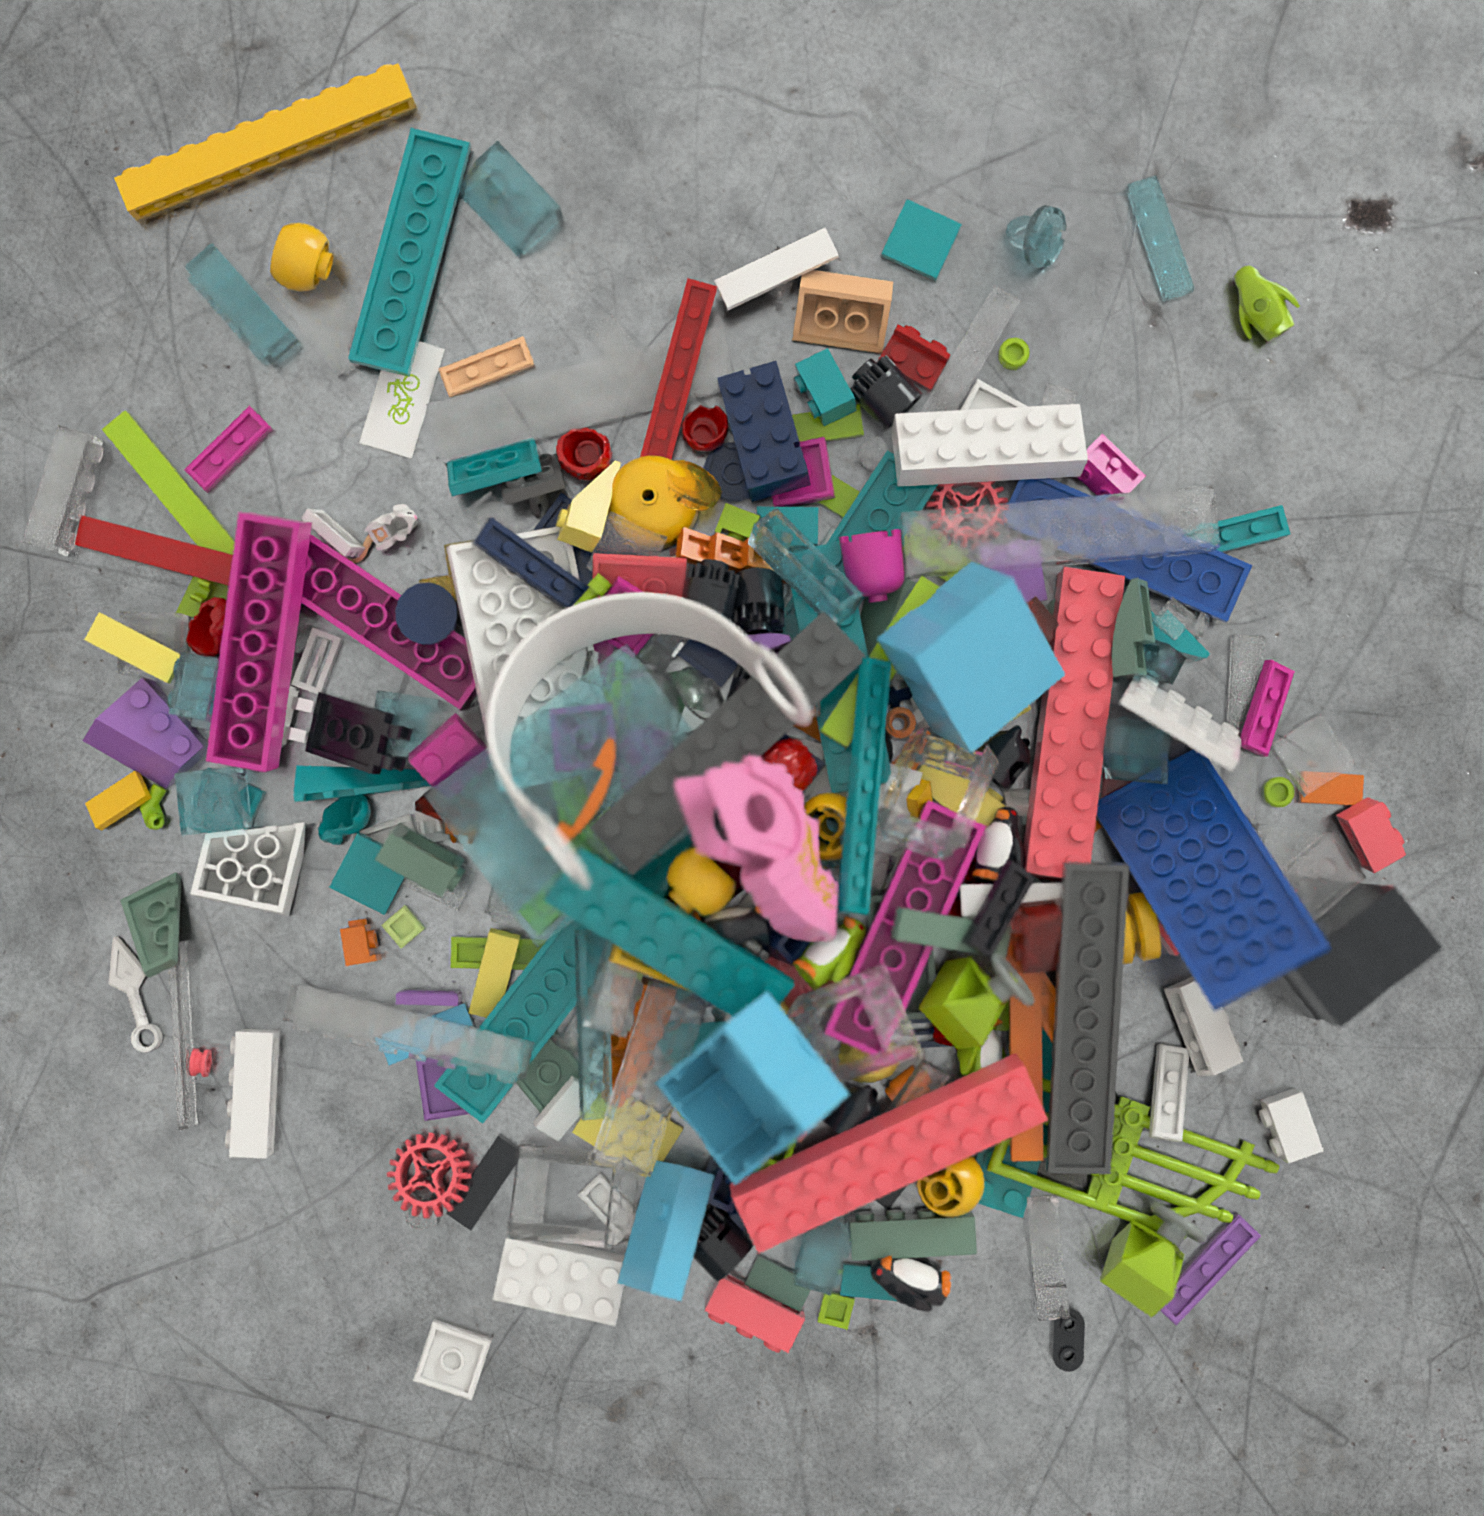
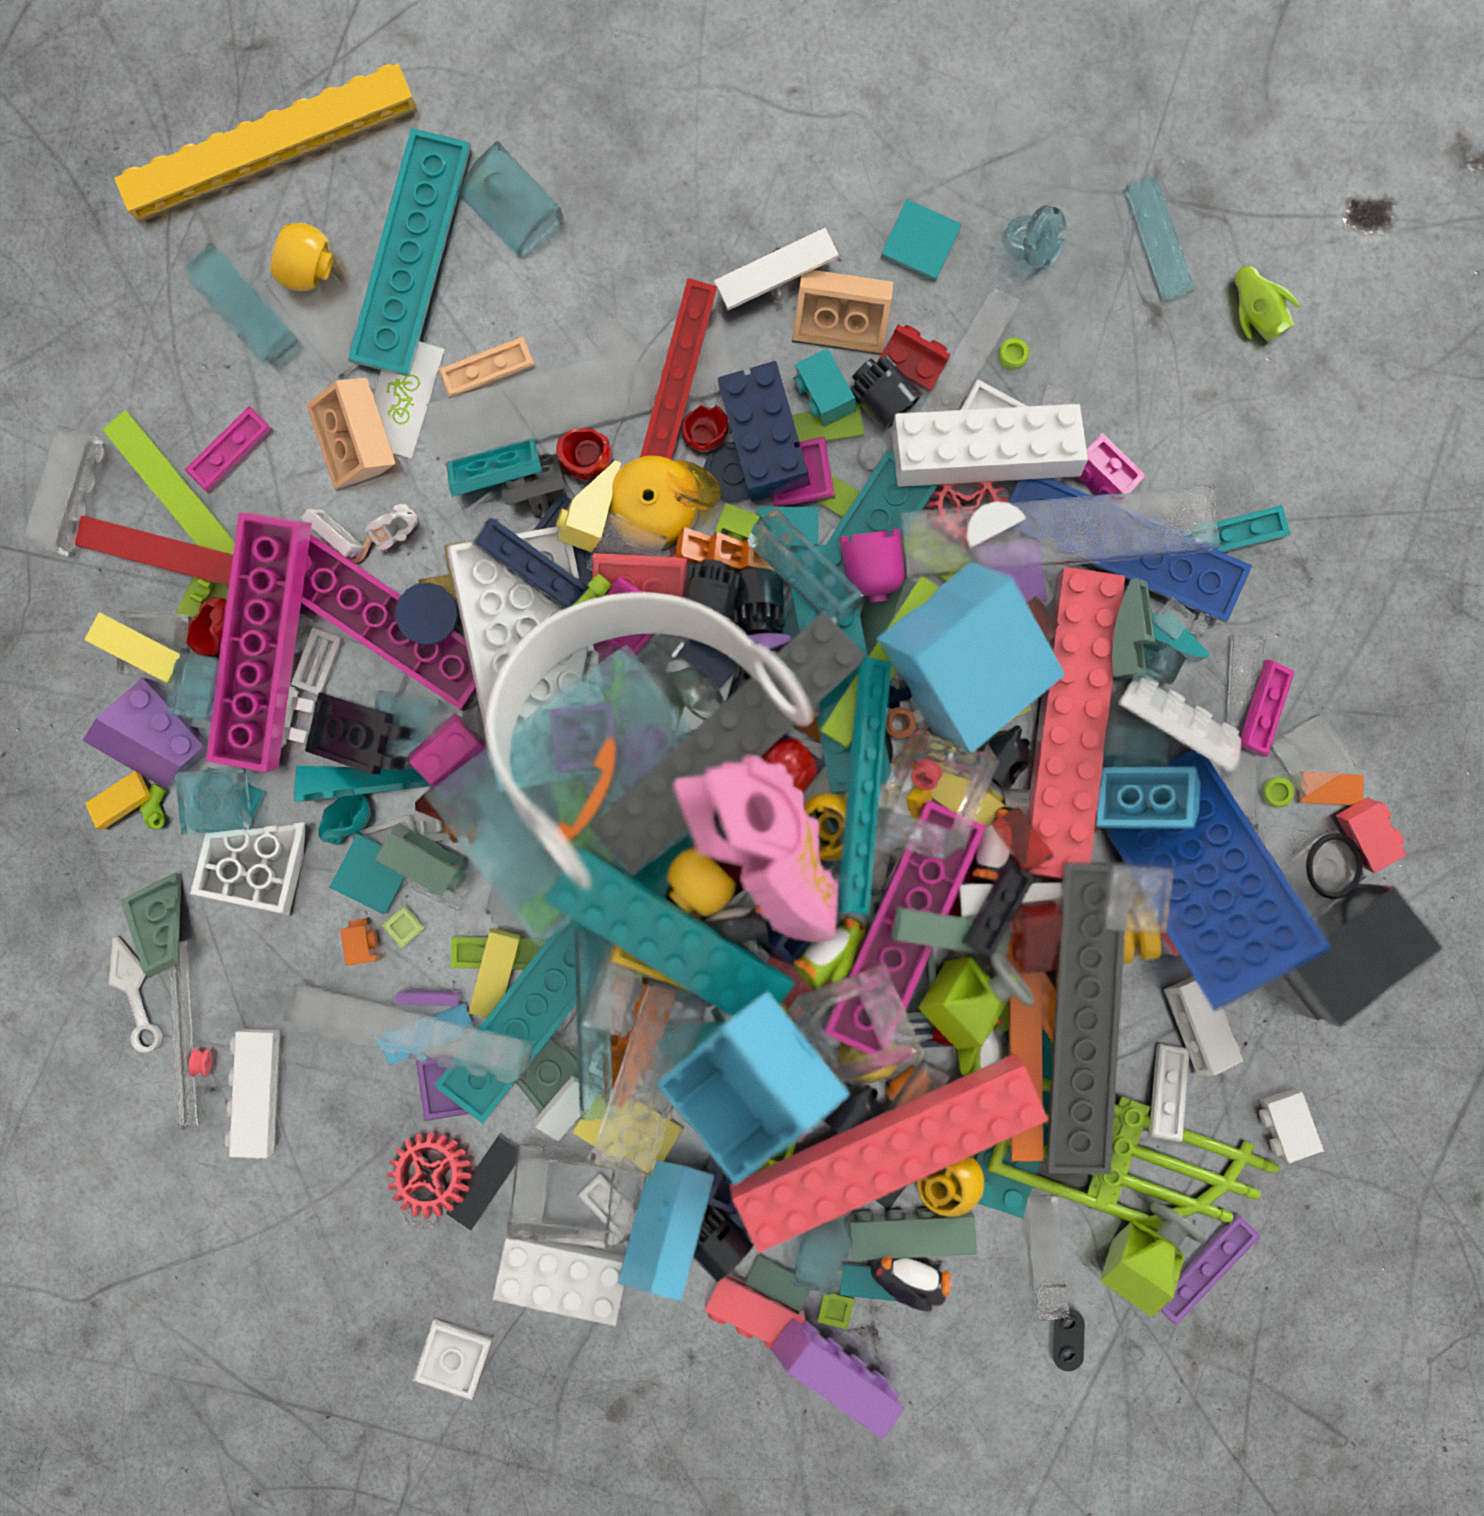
(350, 432): none -> light nougat slope
(838, 1377): none -> medium lavender brick
(933, 771): none -> coral bush
(991, 521): none -> white tile
(1022, 840): none -> clear red tile
(1137, 898): none -> clear plate
(1148, 797): none -> medium azure slope
(1309, 863): none -> black tyre

